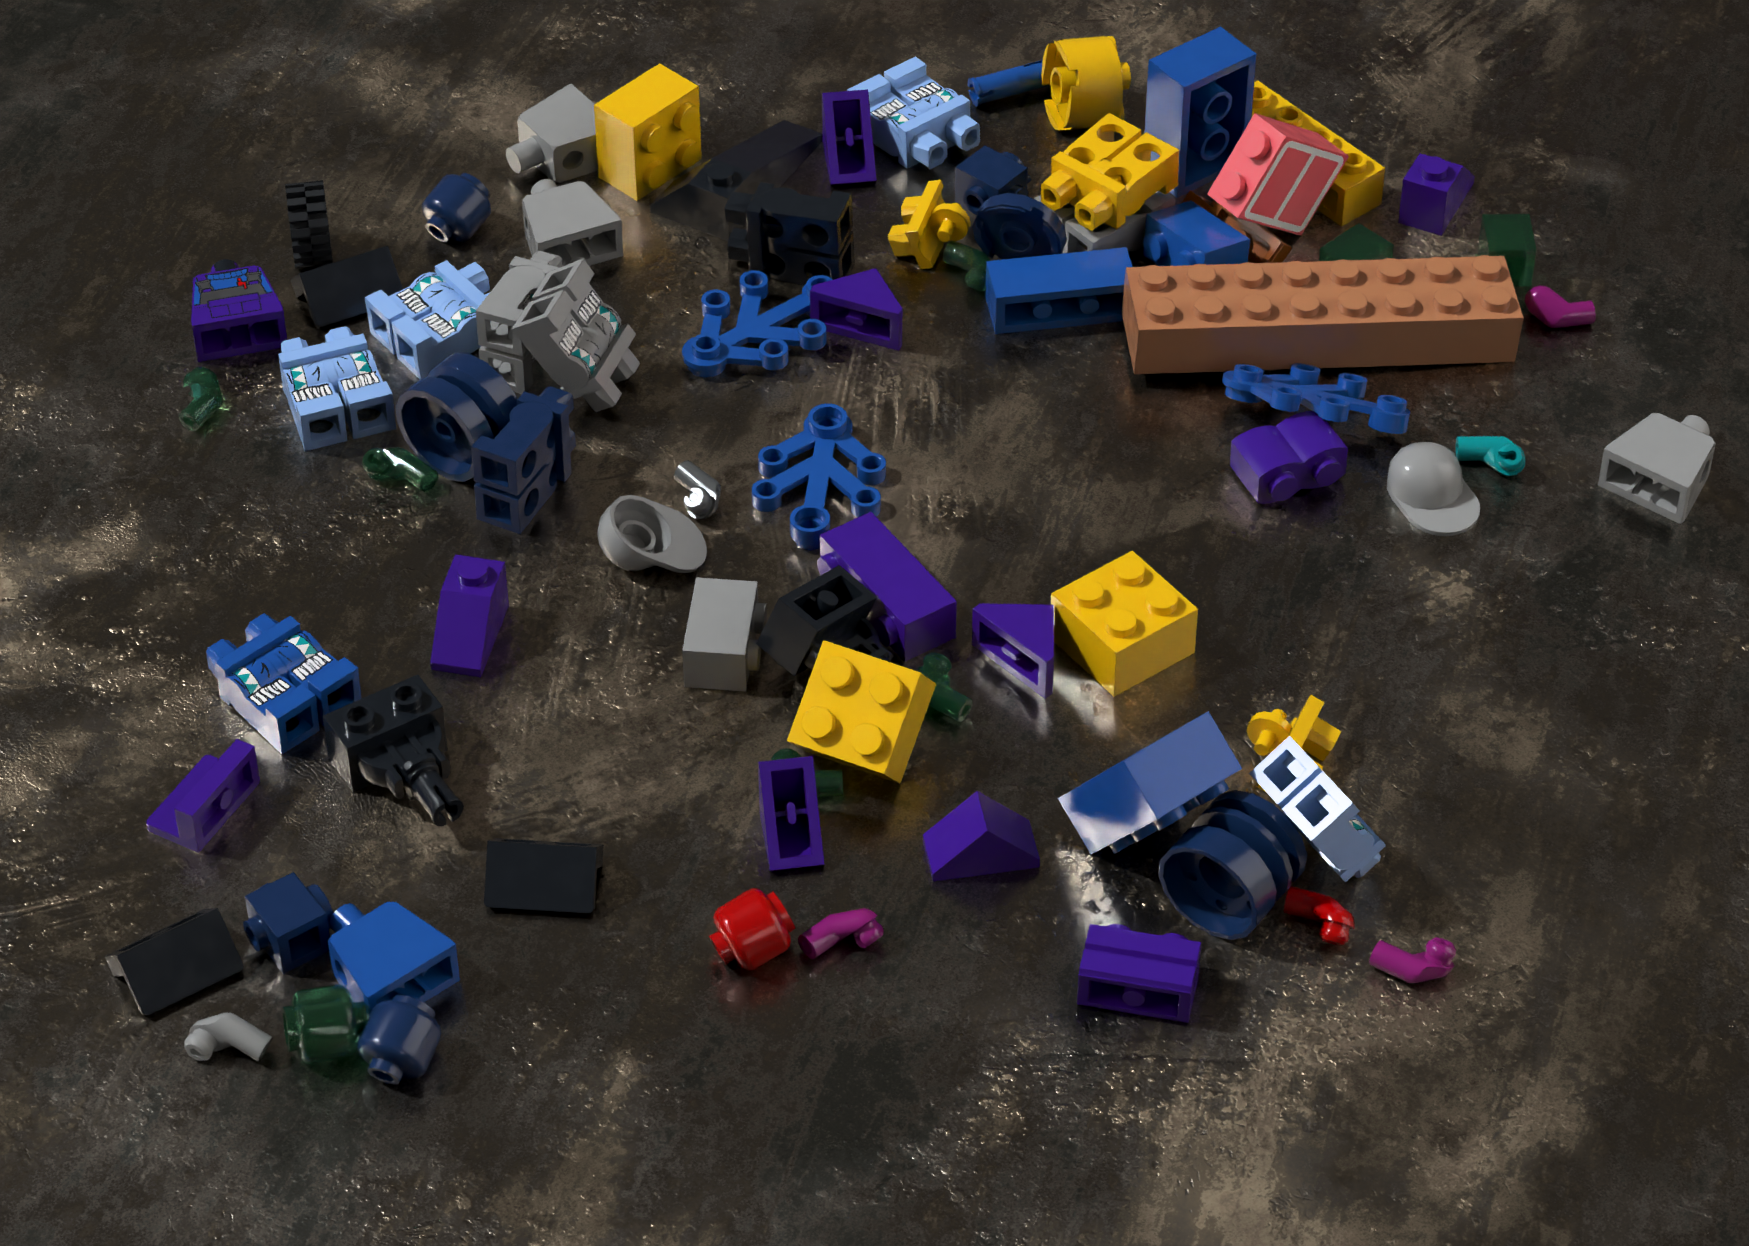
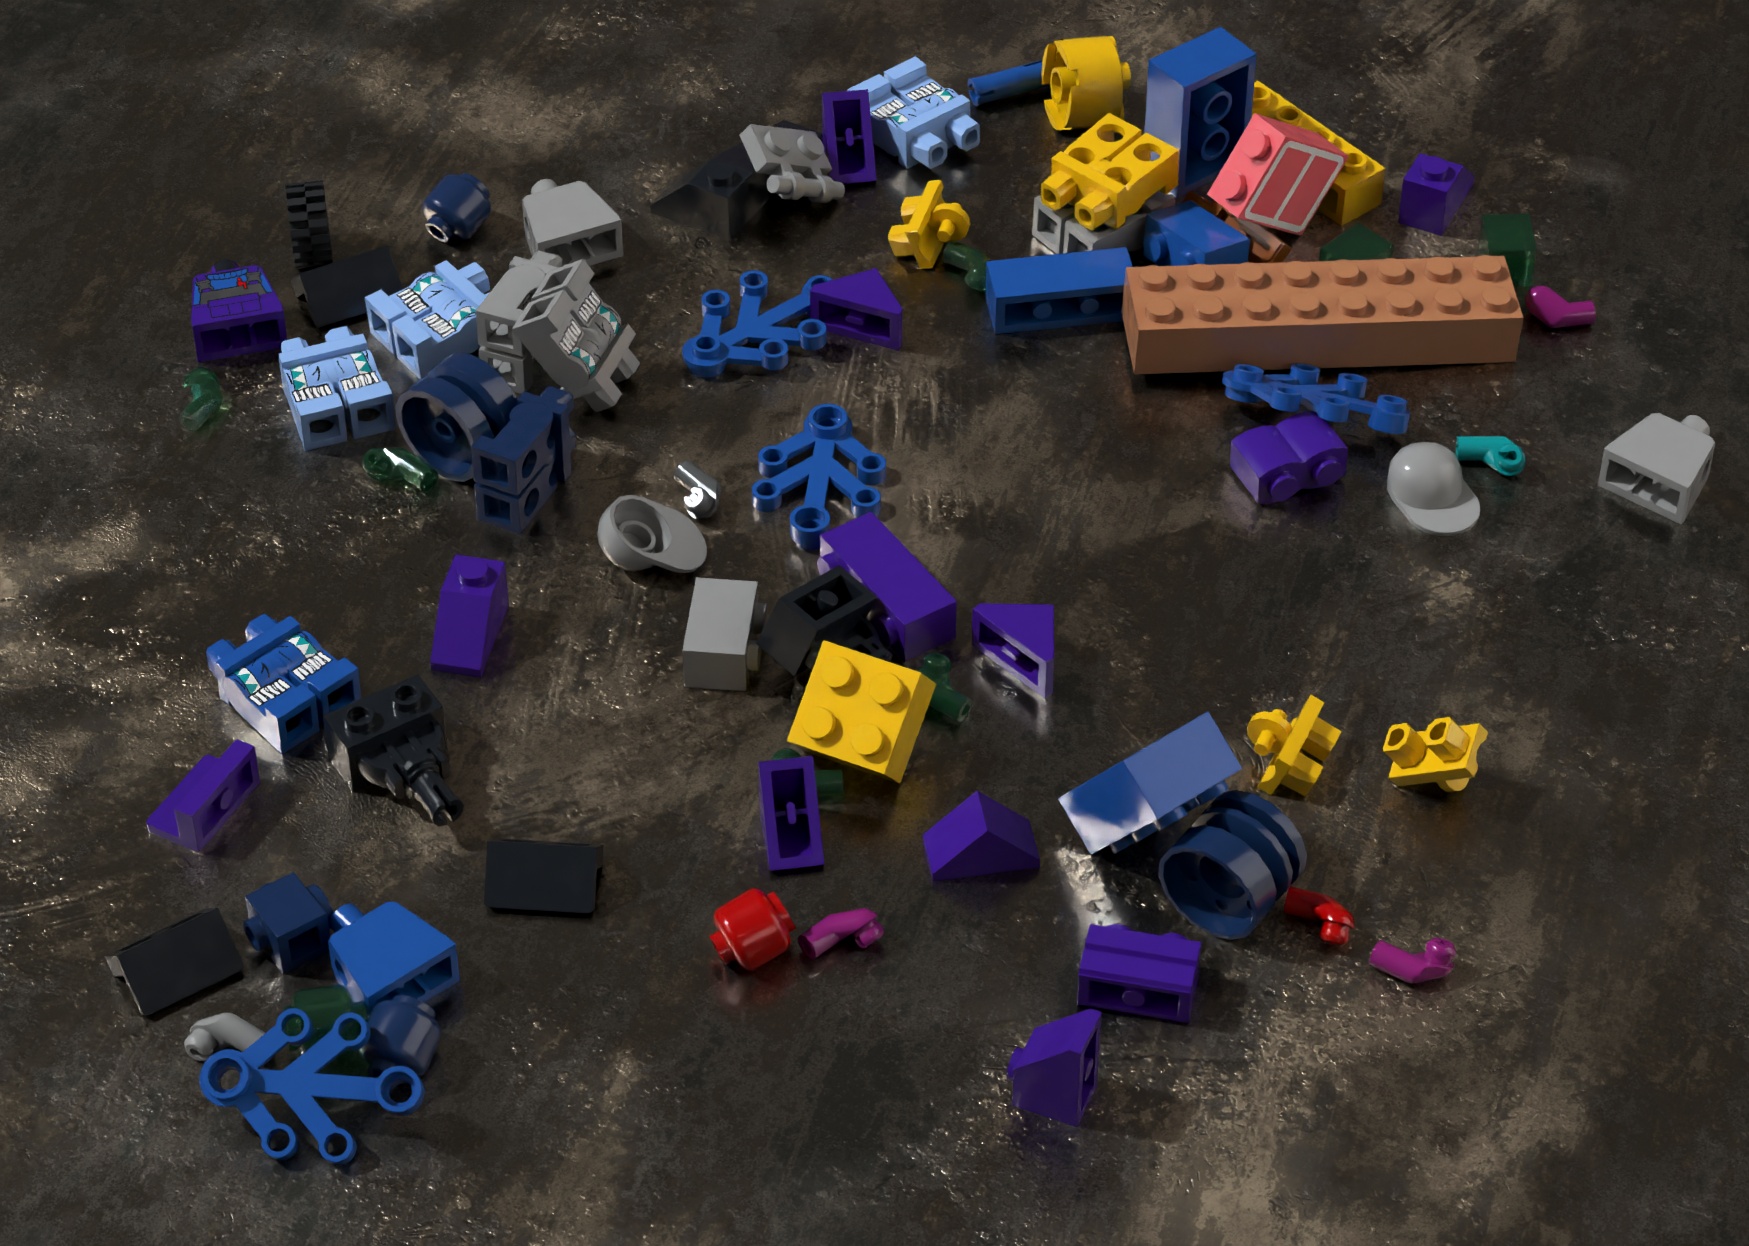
(302, 1083): none -> blue plant
(557, 137): light grey torso -> none
(648, 131): yellow brick -> none
(792, 233): black hips -> none
(793, 161): none -> light grey plate
(987, 175): dark blue brick -> none
(1017, 228): dark blue tile -> none
(1058, 1067): none -> dark purple slope
(1124, 623): yellow brick -> none
(1319, 810): light blue hips -> none
(1439, 754): none -> yellow hips

